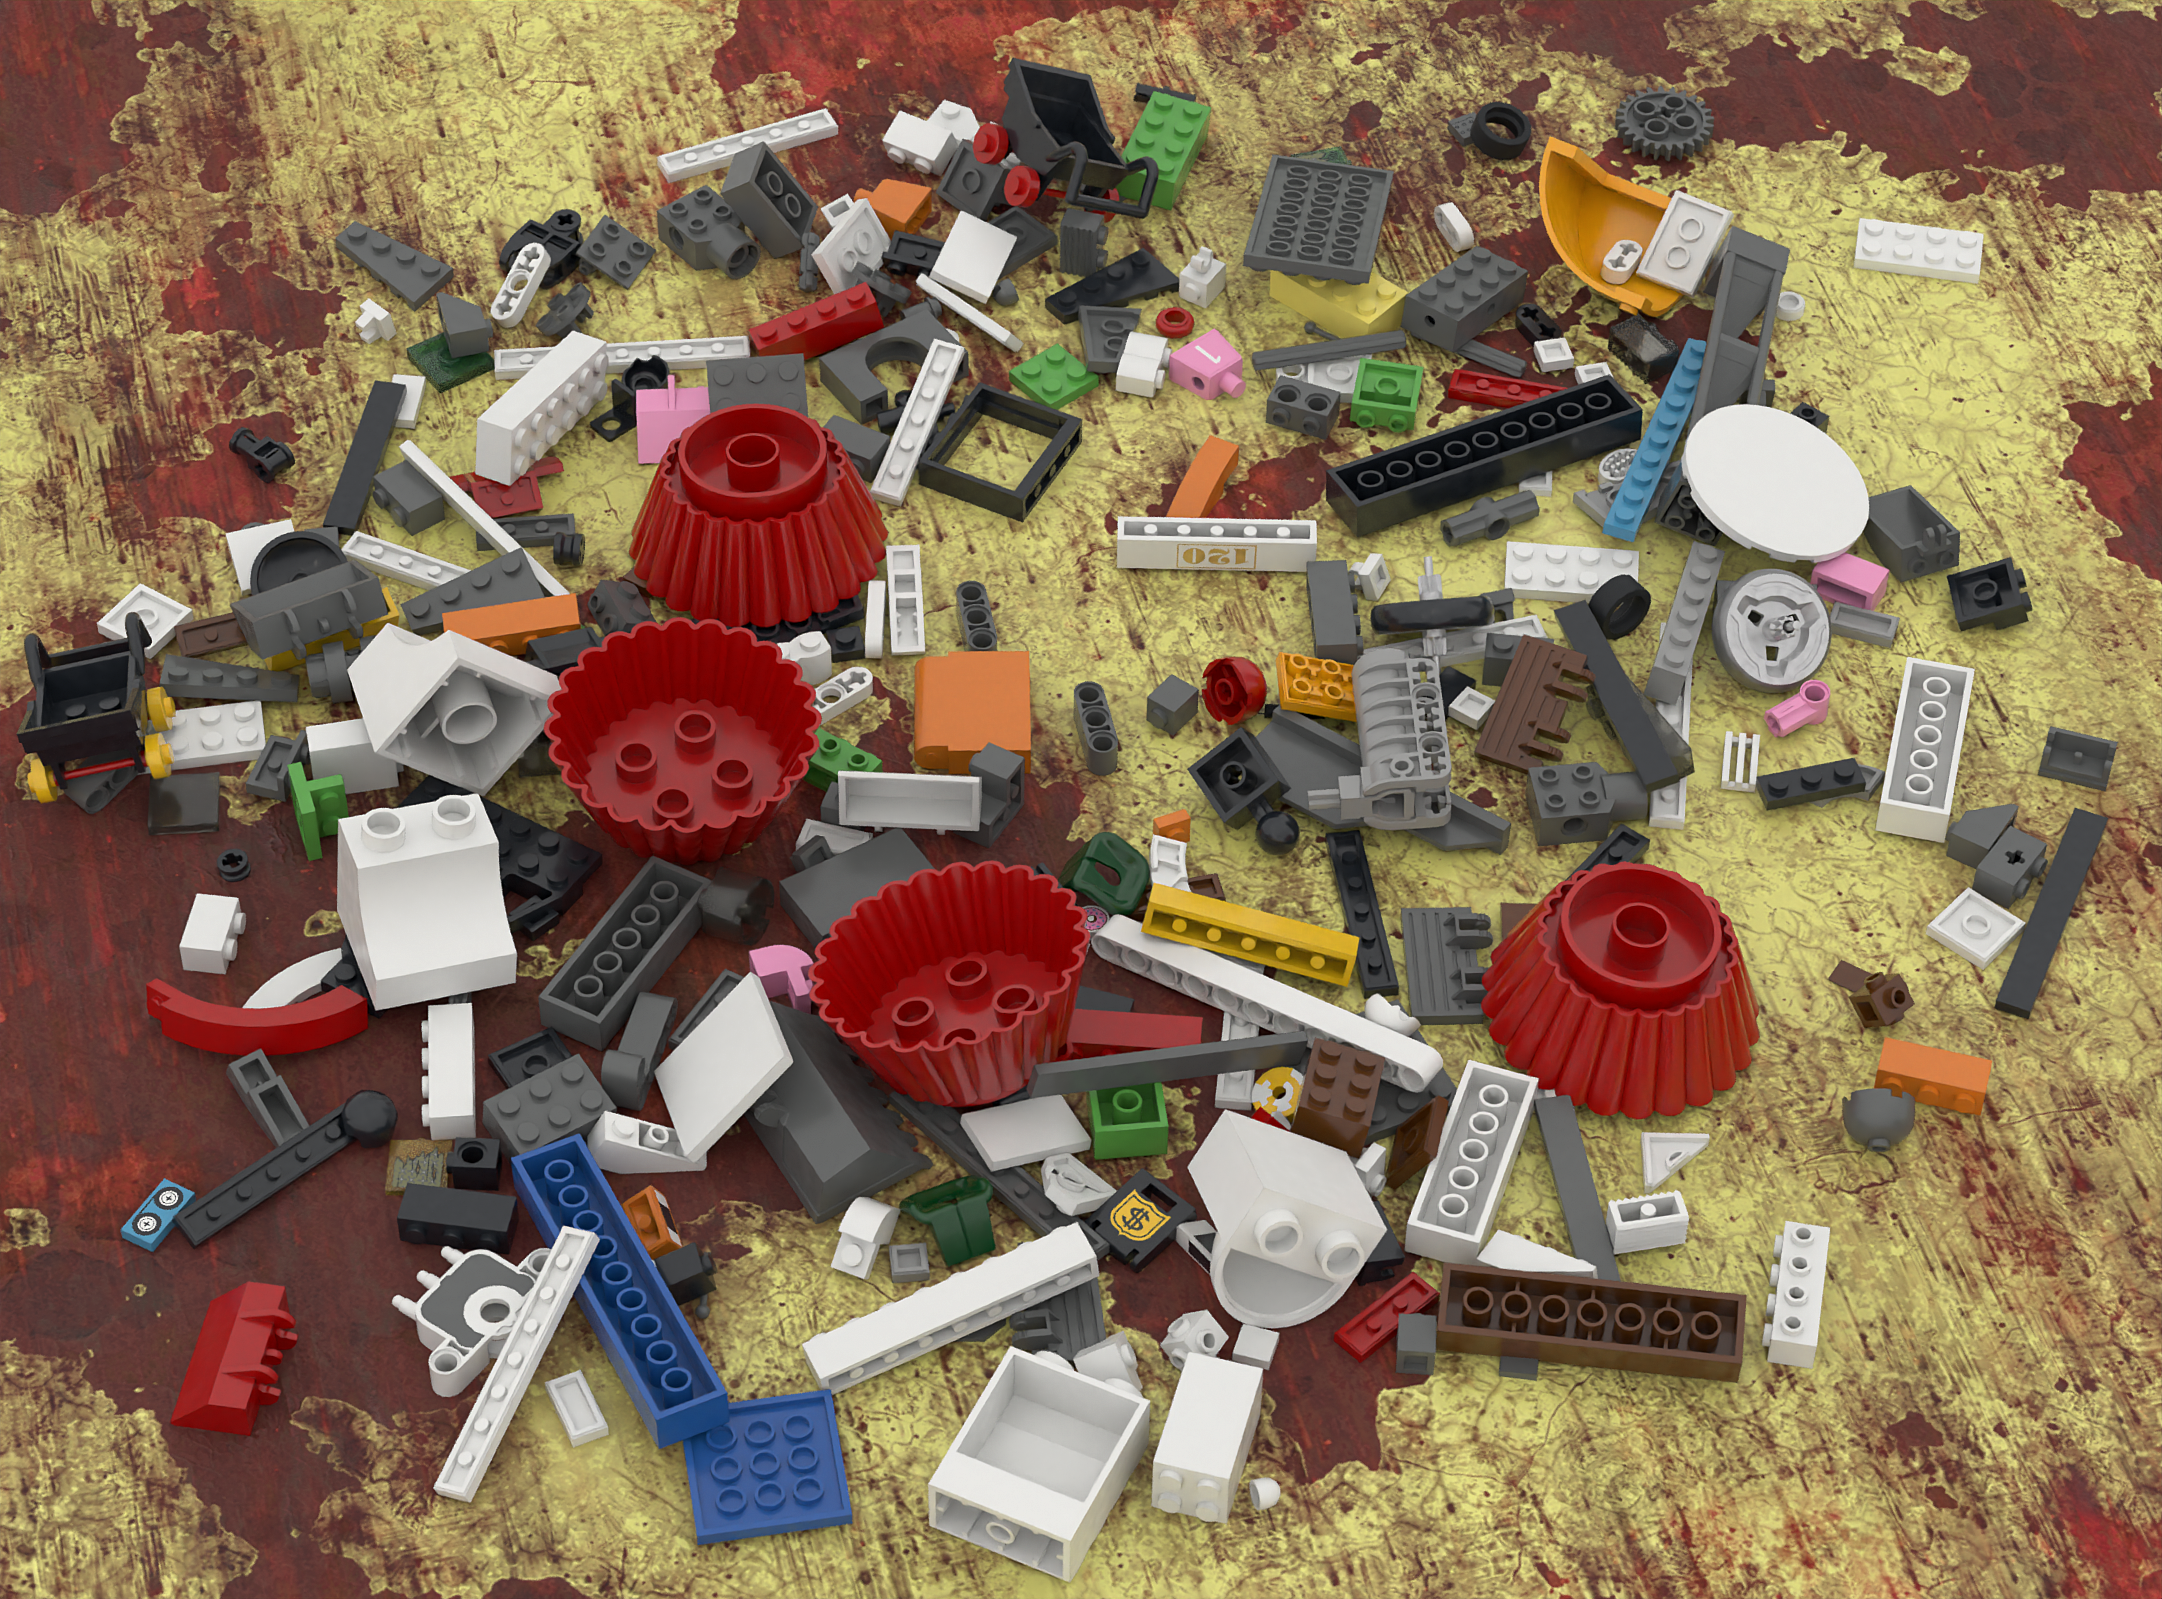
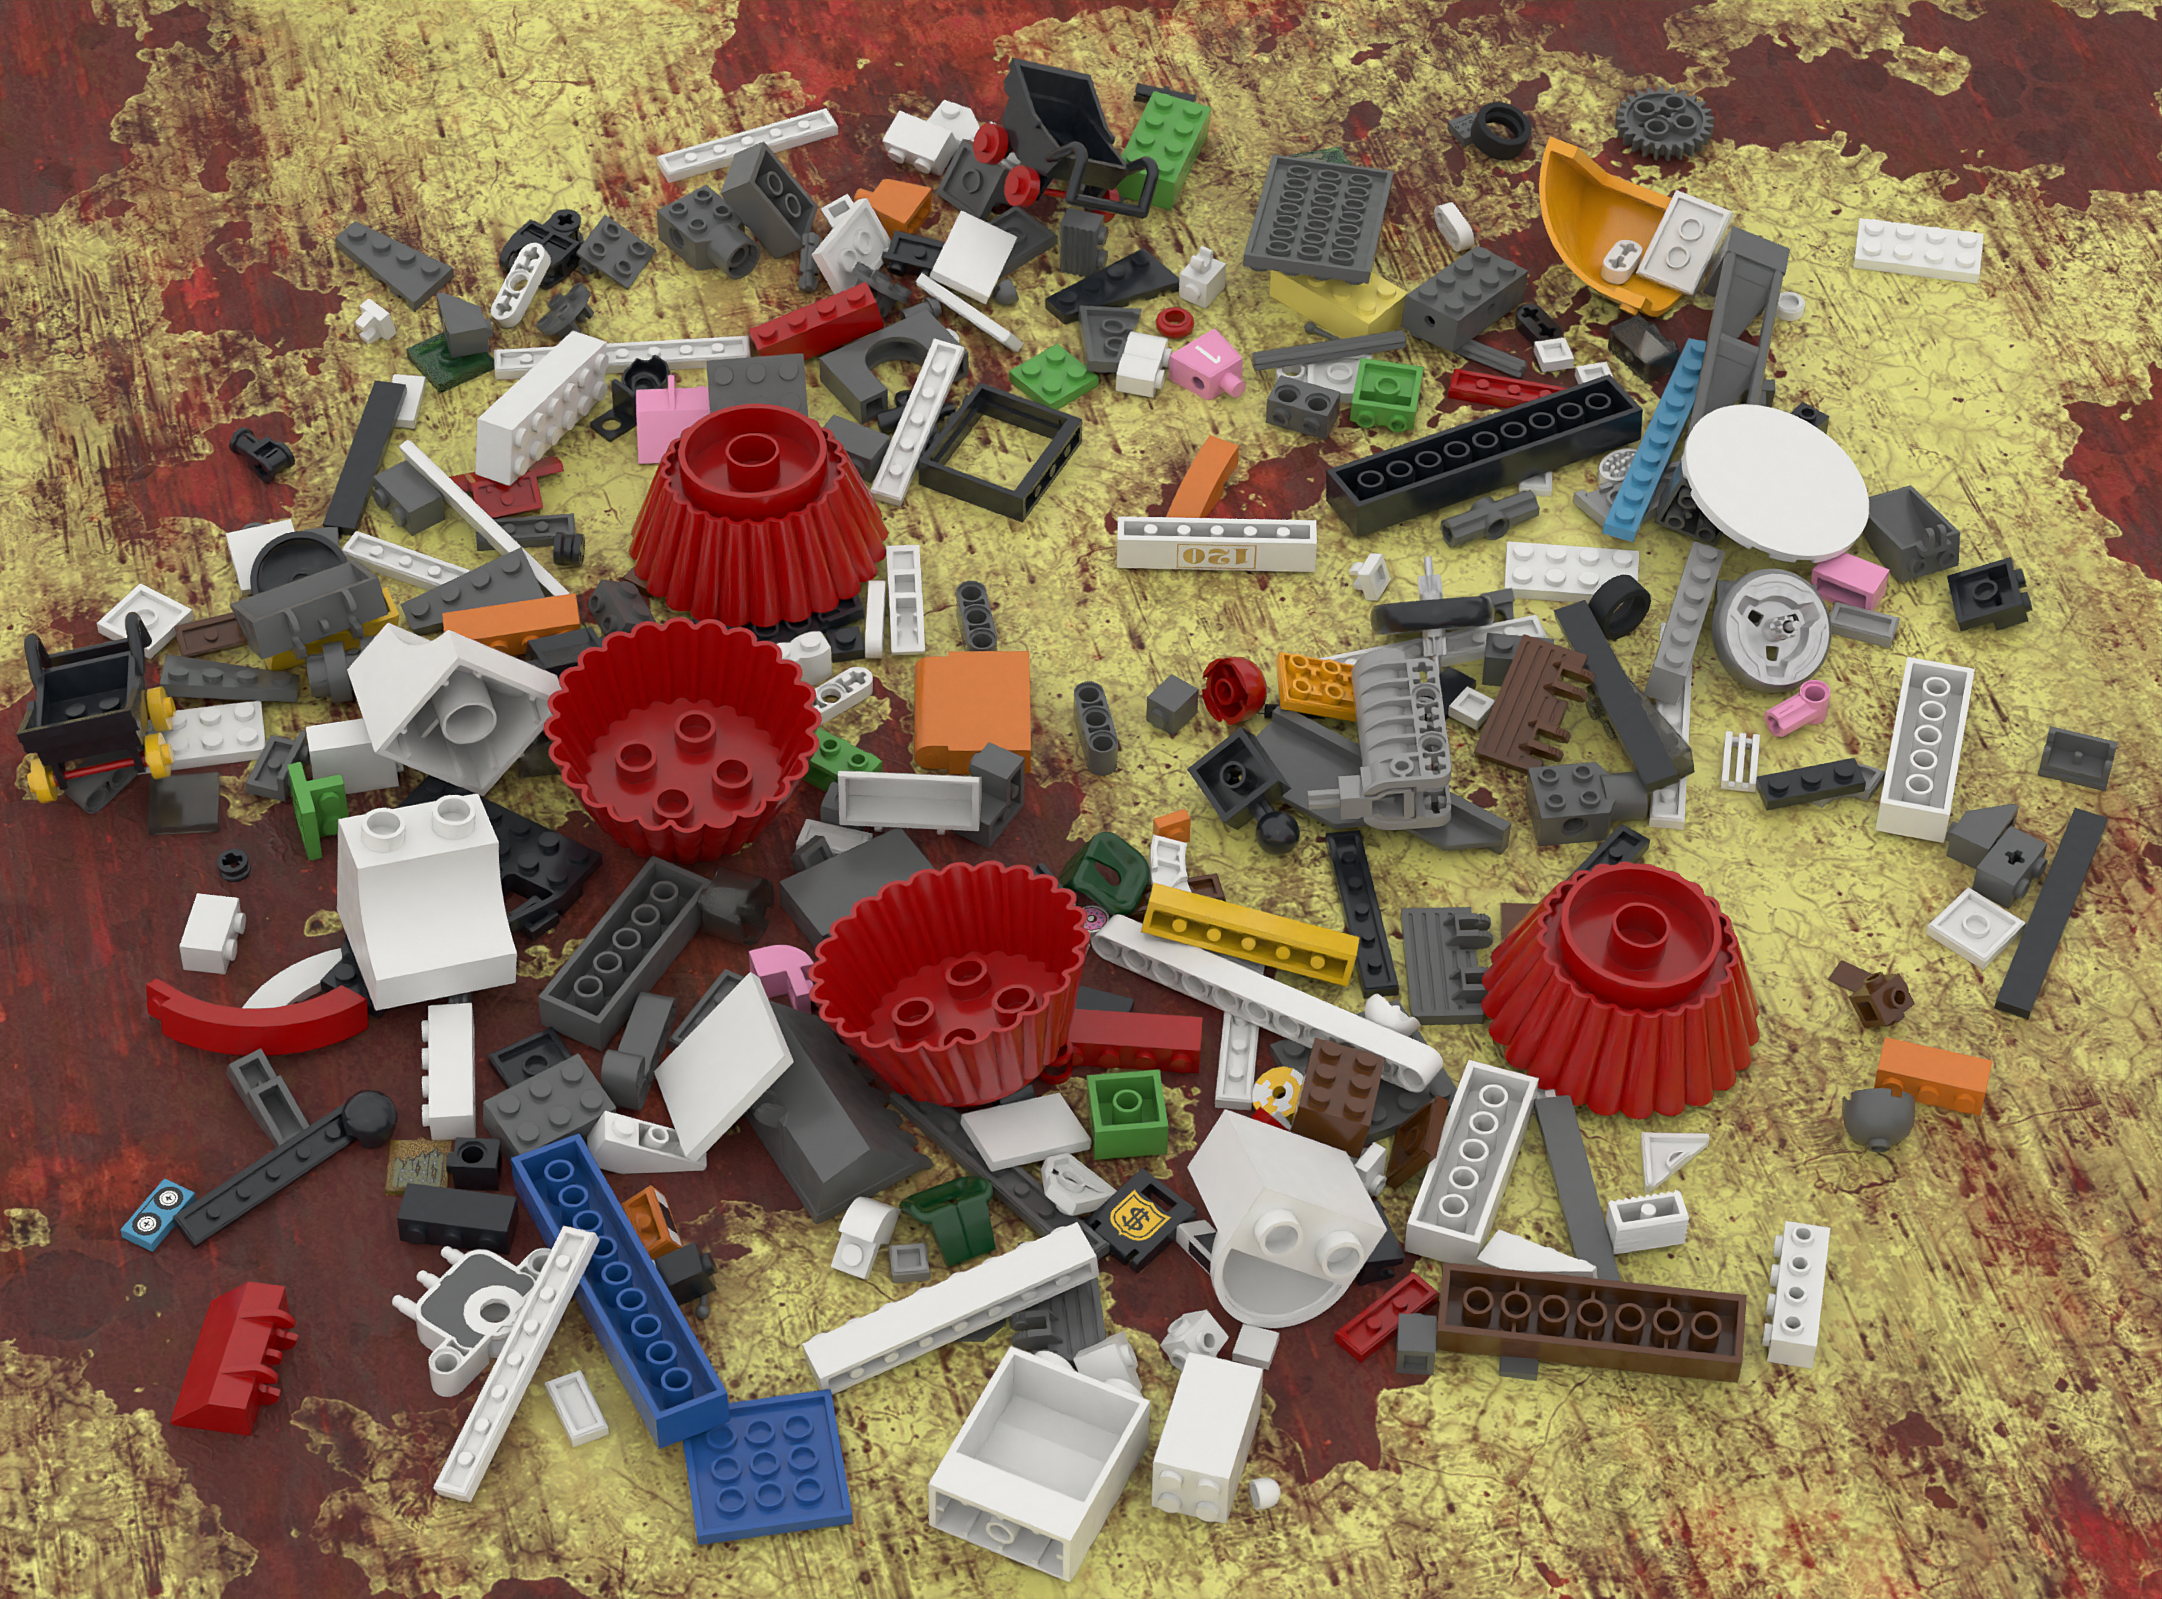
(1166, 1064): dark grey tile -> none
(1333, 611): dark grey brick -> none

